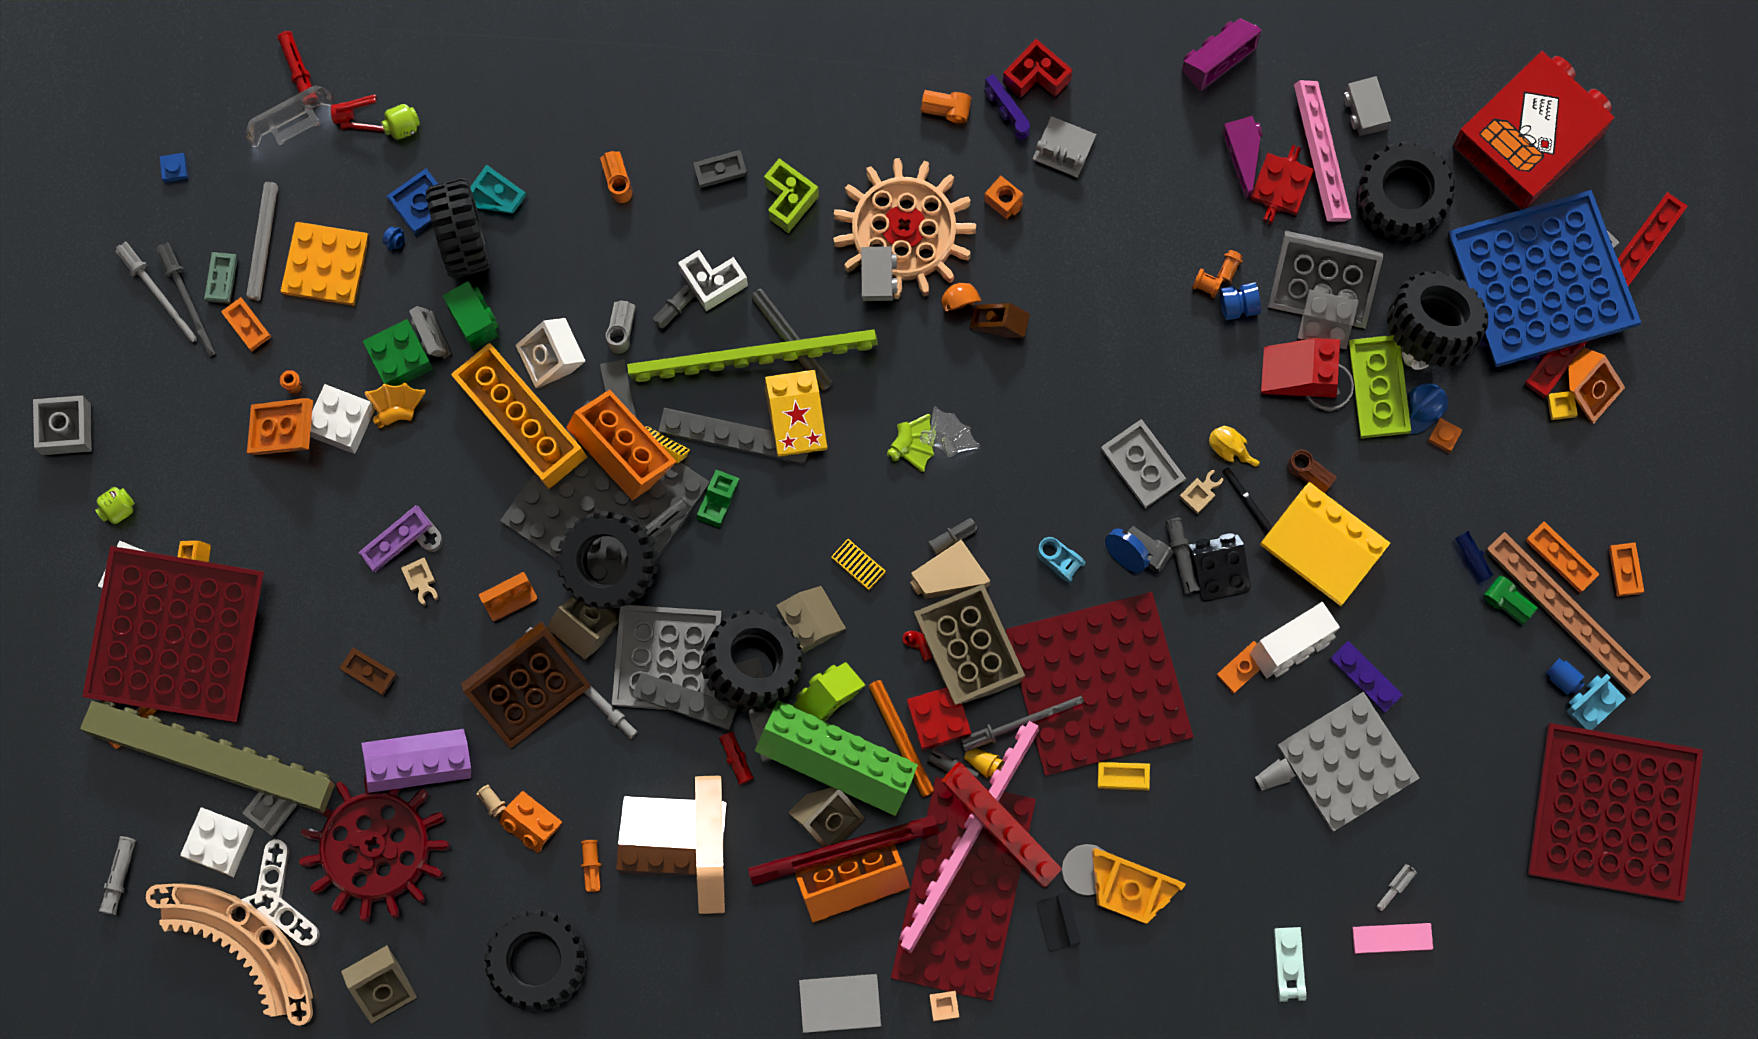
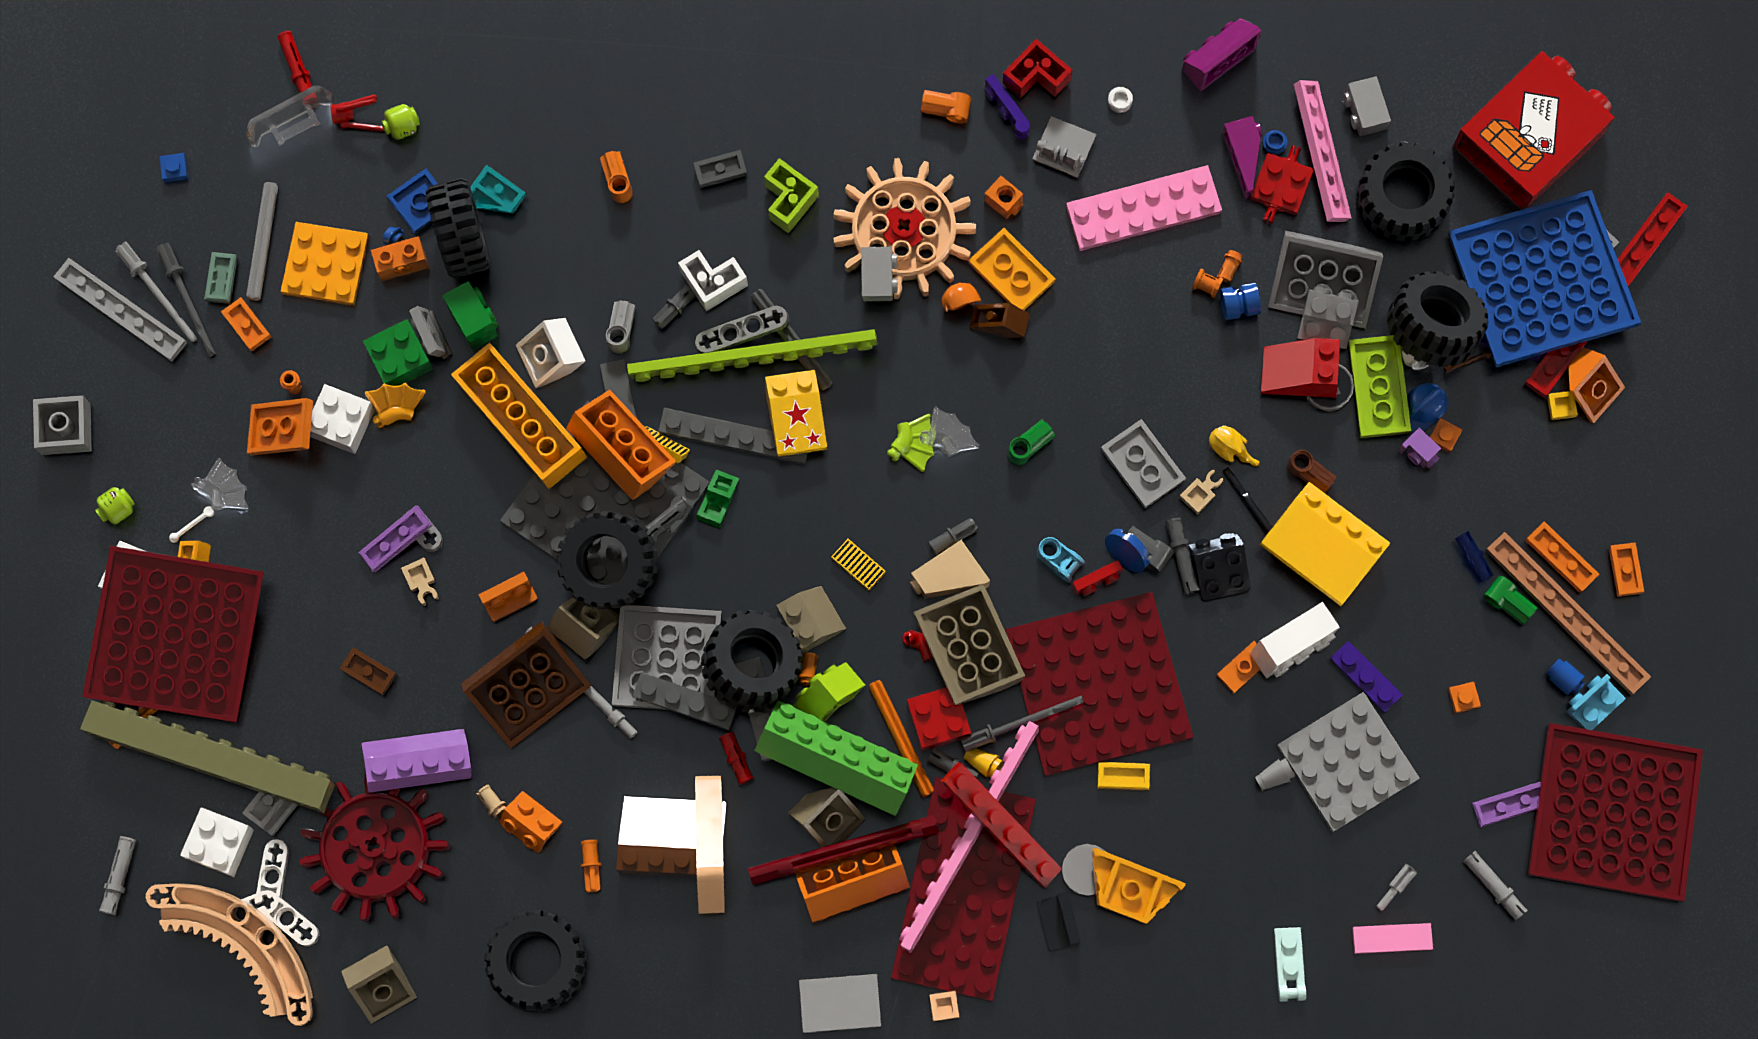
(120, 309): none -> light grey plate
(208, 512): none -> white hinge
(221, 487): none -> clear arm
(400, 258): none -> orange brick
(743, 334): none -> light grey beam
(809, 668): none -> orange pin
(1011, 270): none -> light orange plate
(1031, 441): none -> green piece
(1088, 583): none -> red plate
(1120, 99): none -> white tile
(1143, 208): none -> bright pink plate
(1274, 142): none -> blue plate
(1421, 449): none -> medium lavender brick
(1464, 697): none -> orange plate
(1486, 354): none -> reddish brown hinge
(1495, 886): none -> light grey pin
(1507, 805): none -> medium lavender tile

